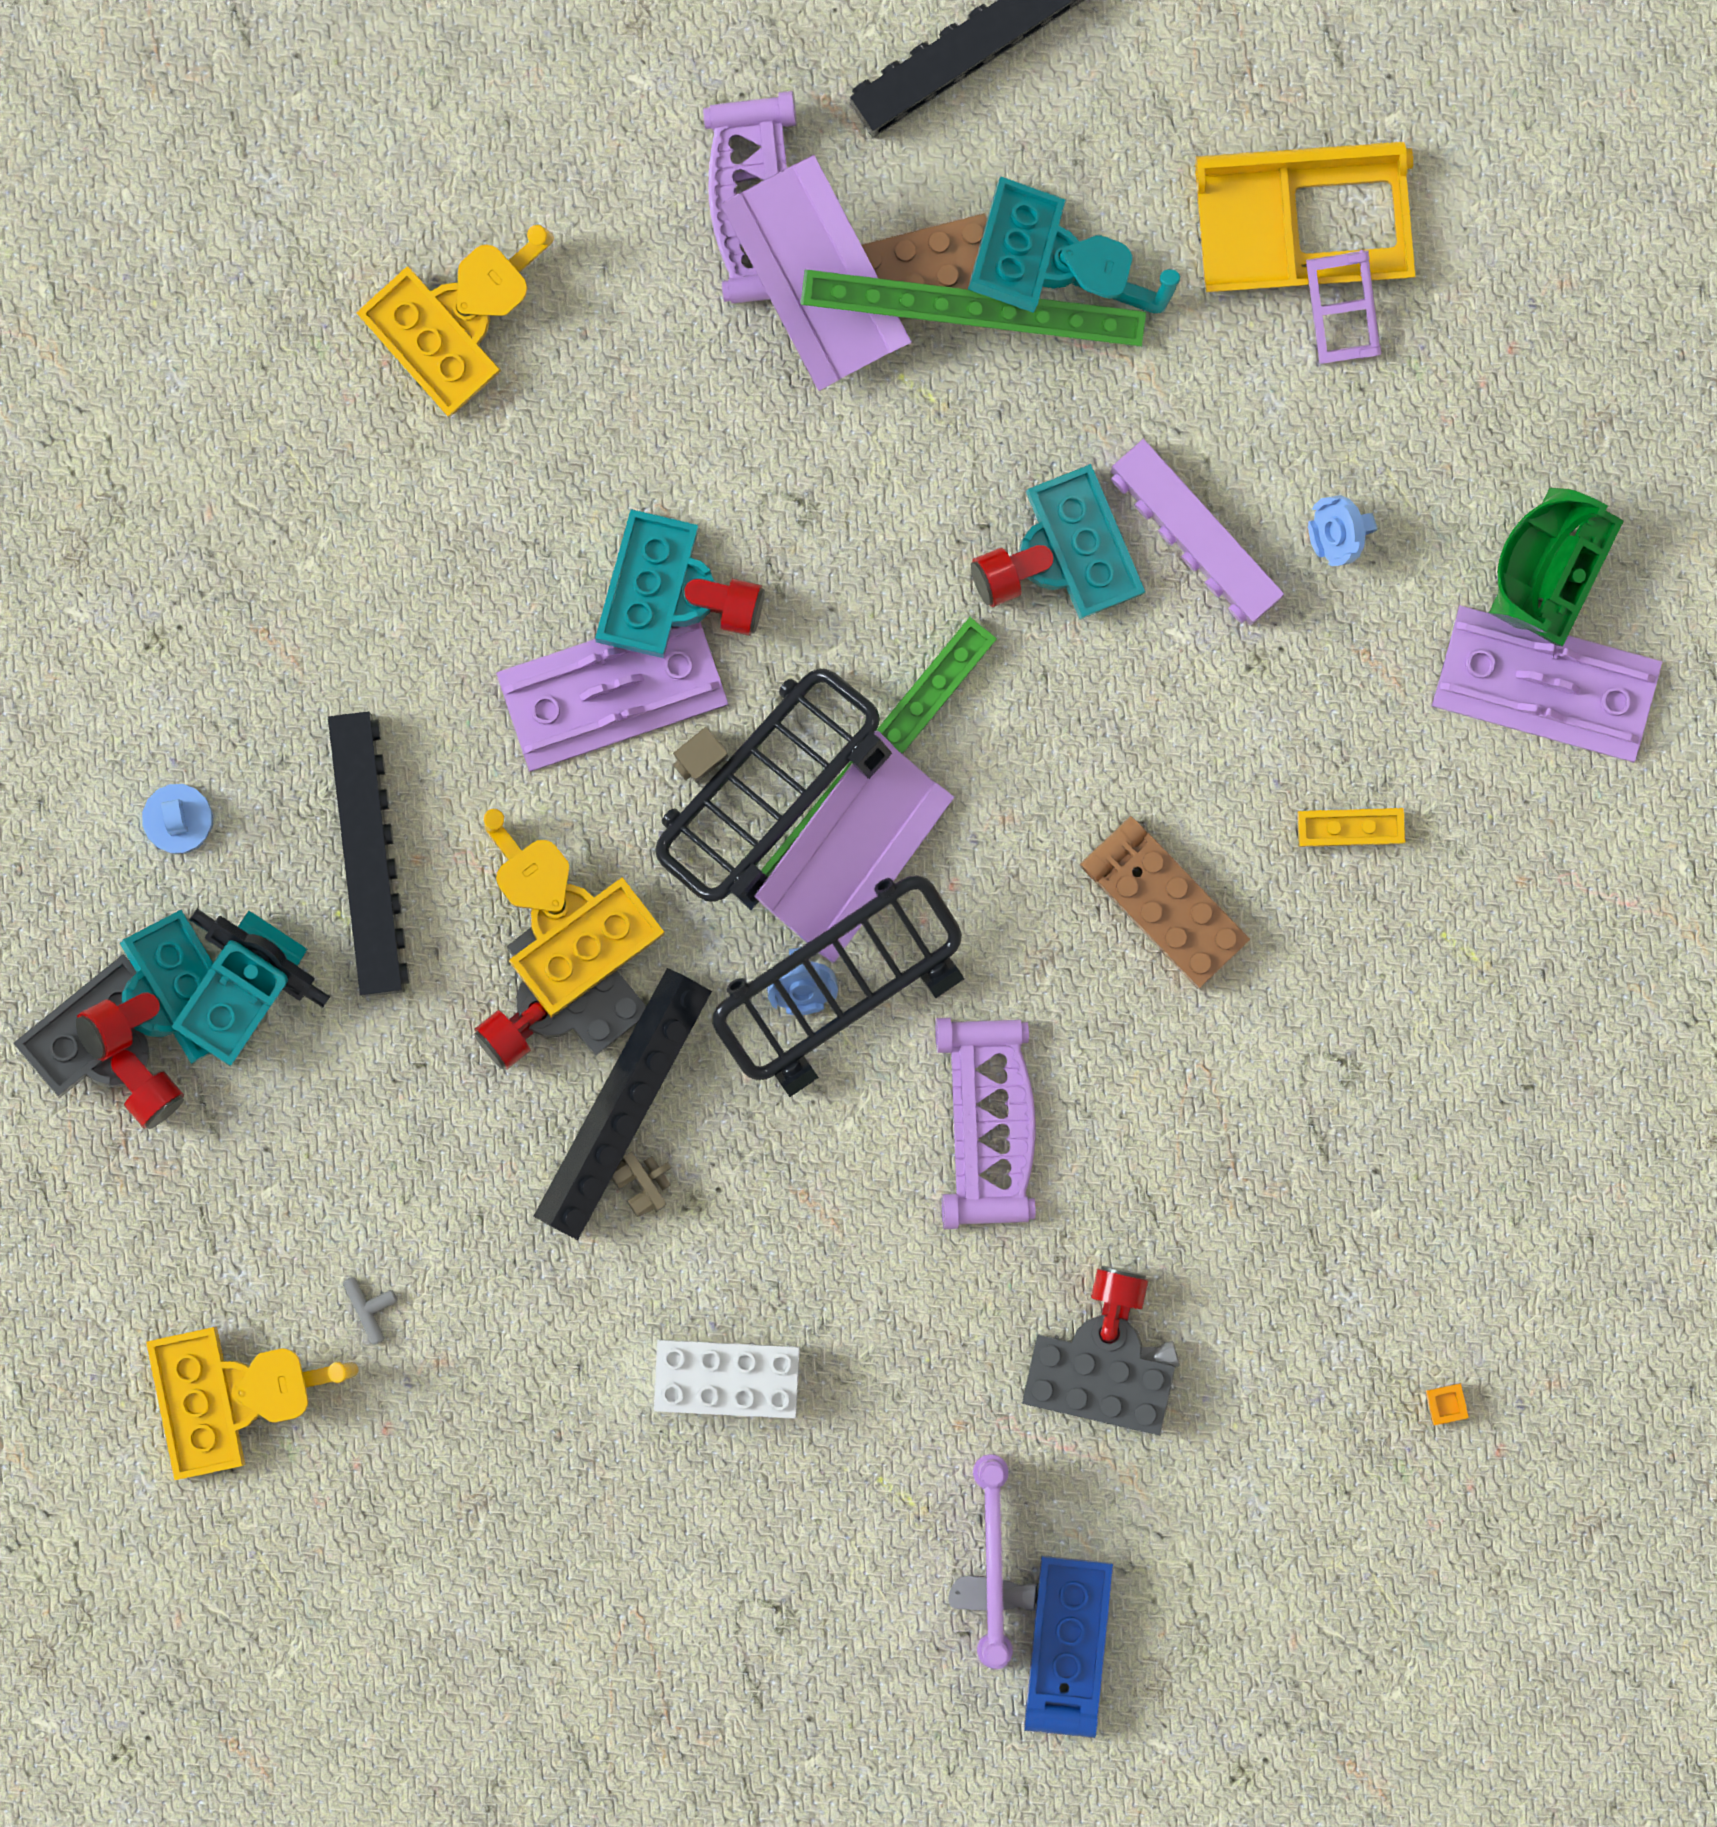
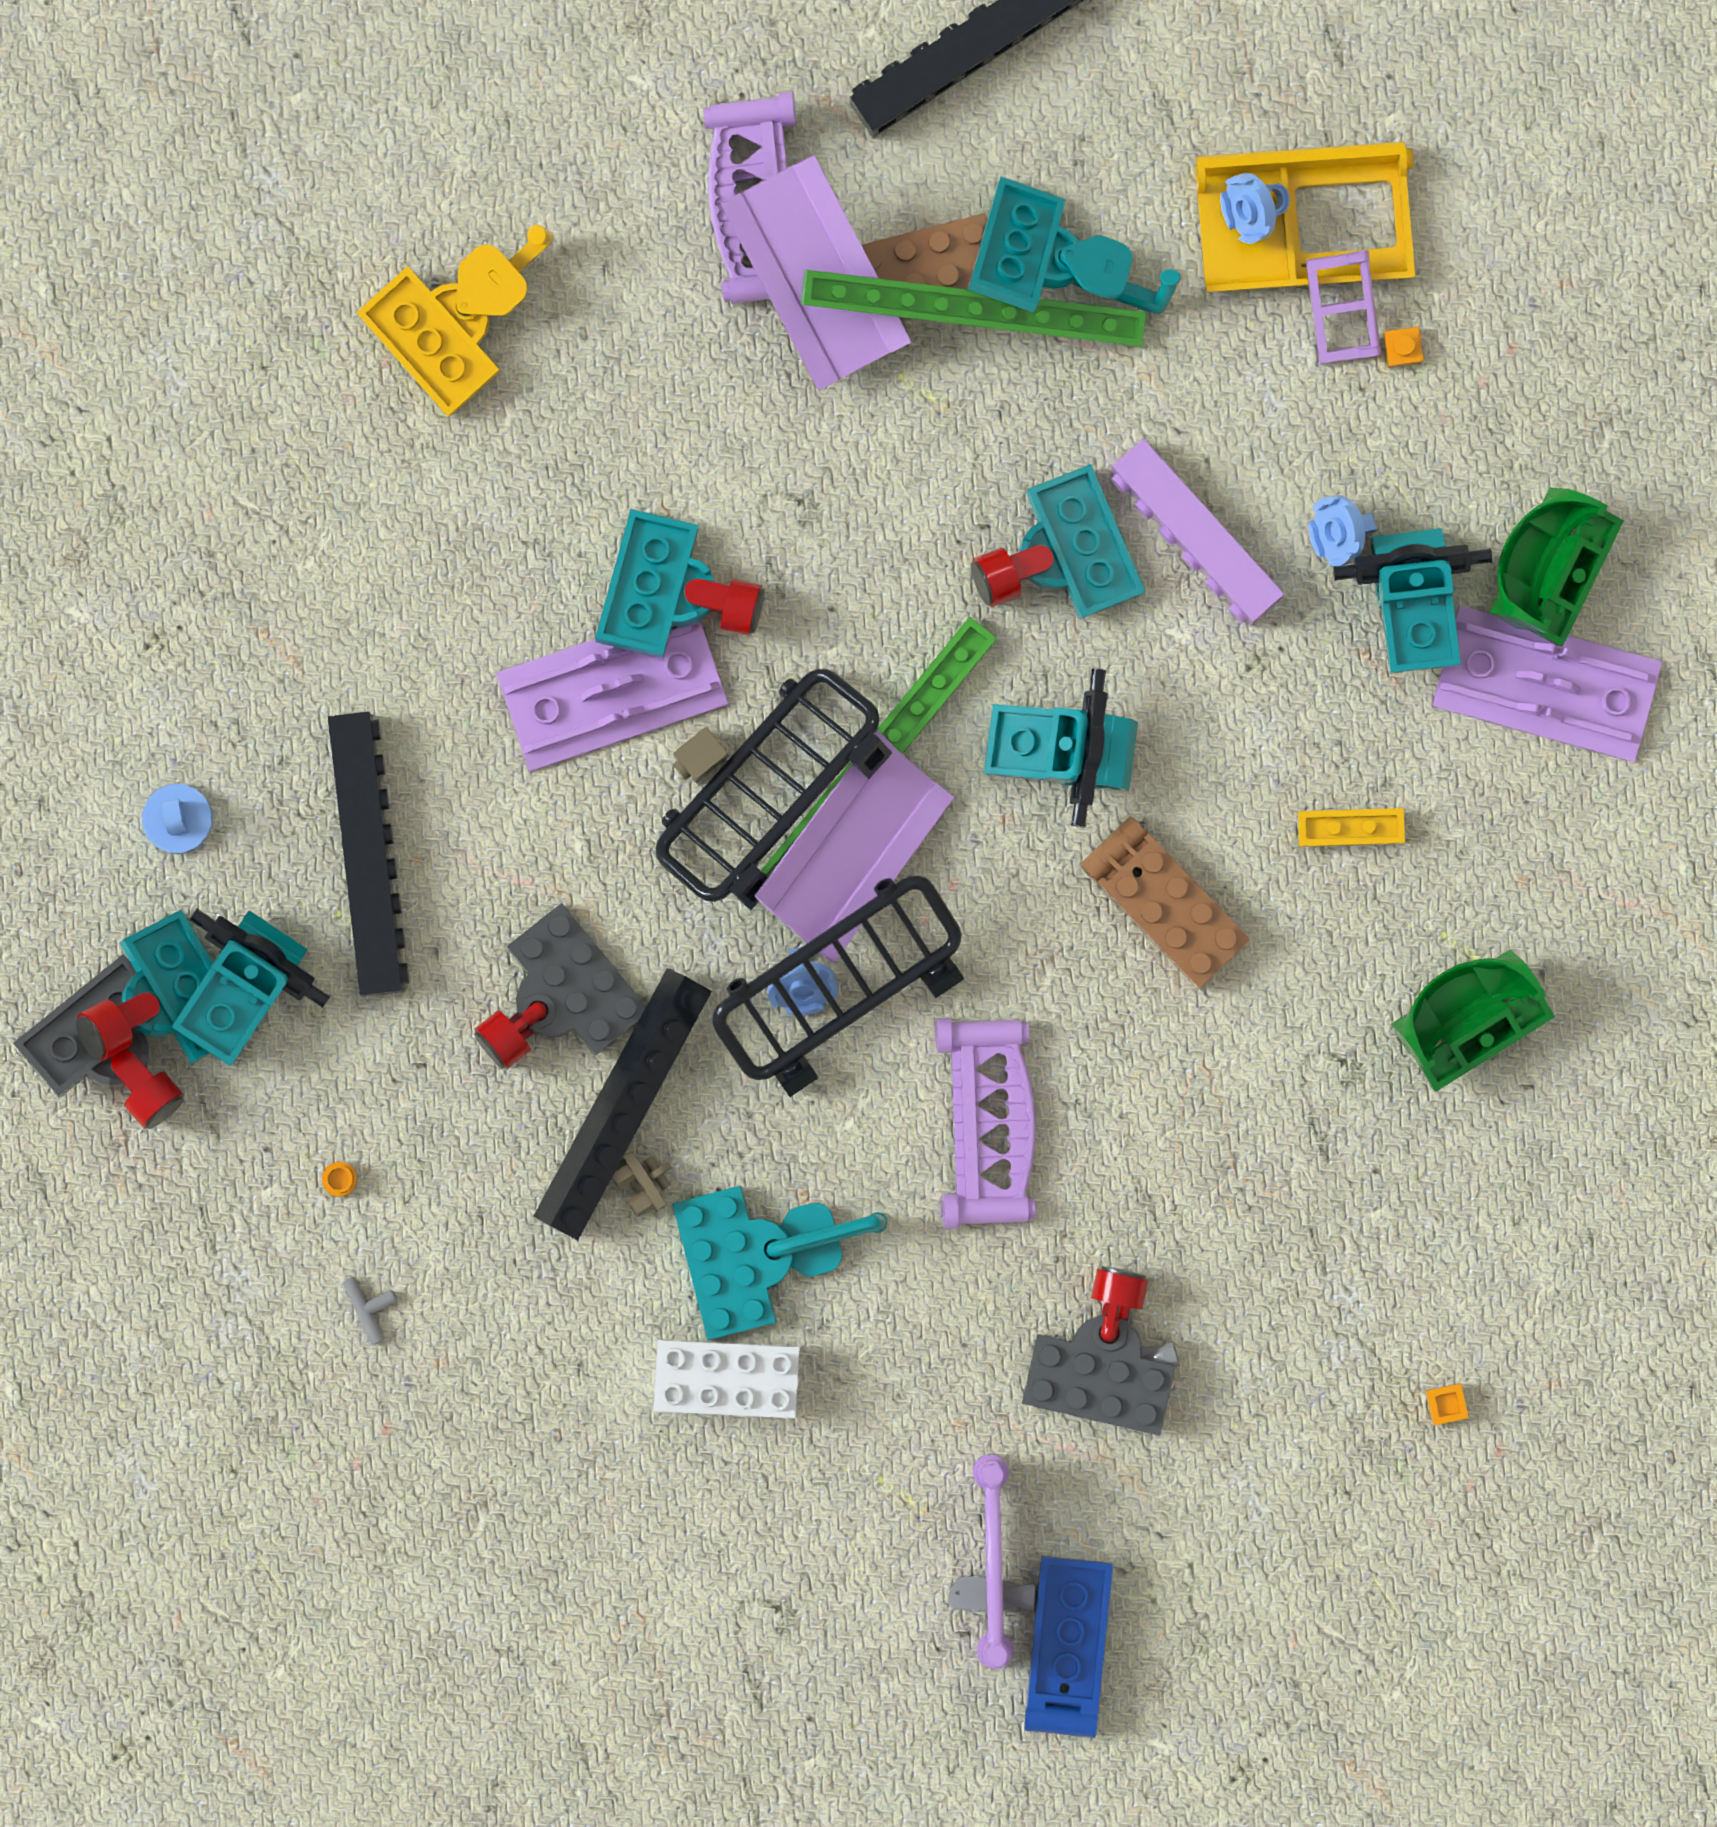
(211, 1399): yellow plate -> none
(339, 1179): none -> light orange plate
(582, 942): yellow plate -> none
(731, 1258): none -> teal plate
(1065, 746): none -> teal piece
(1250, 206): none -> light blue tile
(1403, 347): none -> light orange plate
(1415, 595): none -> teal piece
(1470, 1017): none -> green piece

